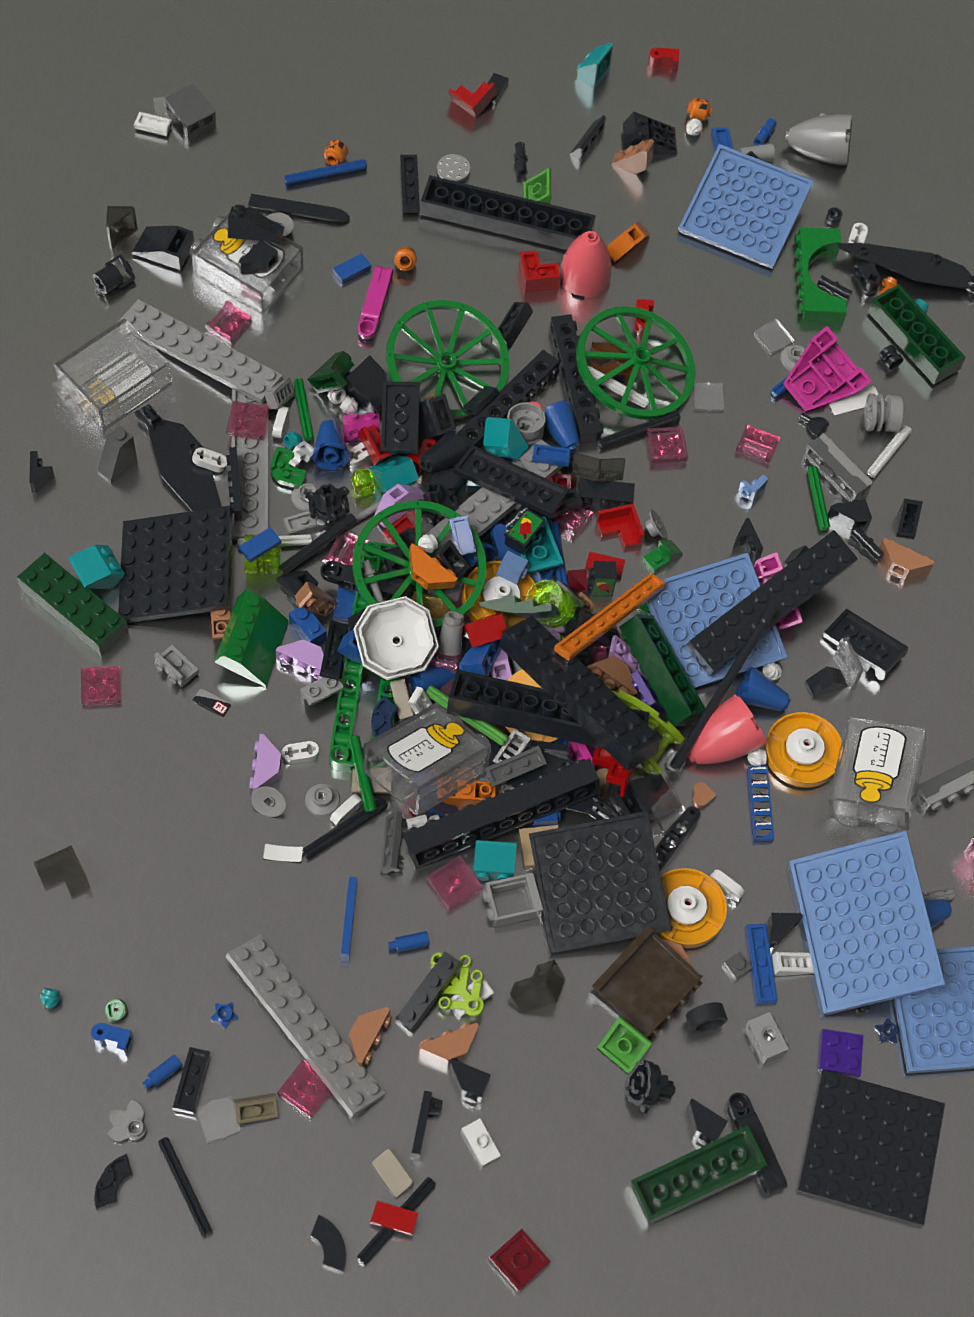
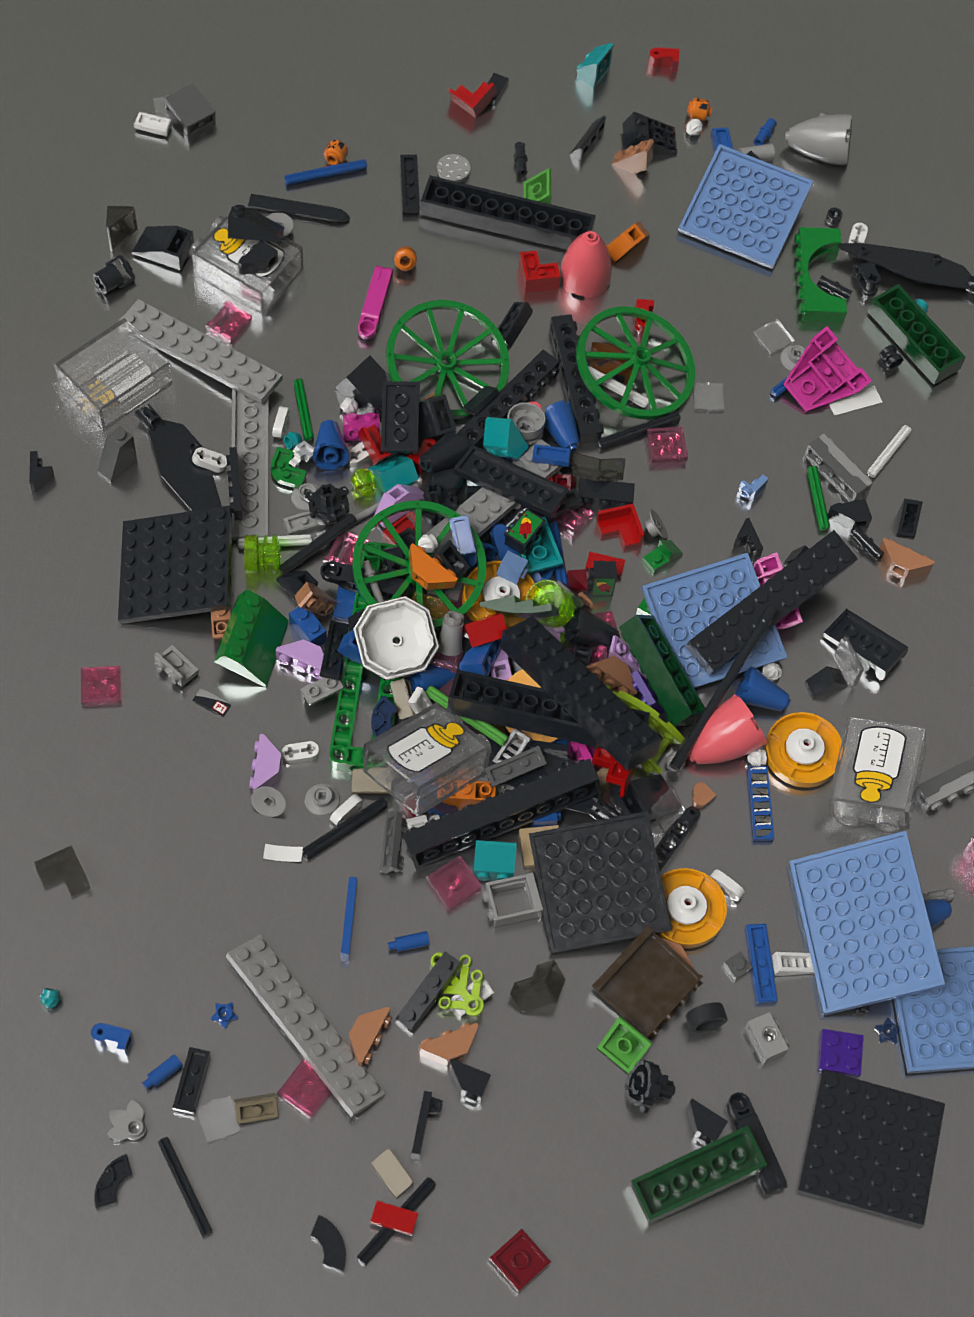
(72, 604): dark green brick -> none
(97, 567): teal slope -> none
(116, 1009): tile -> none
(247, 420): clear pink plate -> none
(260, 544): blue tile -> none
(271, 397): light grey slope -> none
(331, 373): dark green arch -> none
(337, 396): white plate -> none
(352, 268): blue tile -> none
(363, 778): green axle -> none
(481, 1142): white plate -> none
(609, 616): orange tile -> none
(758, 439): clear pink plate -> none
(781, 925): black slope -> none
(816, 424): black rock -> none
(883, 413): light grey wheel -> none
(888, 284): orange plate -> none

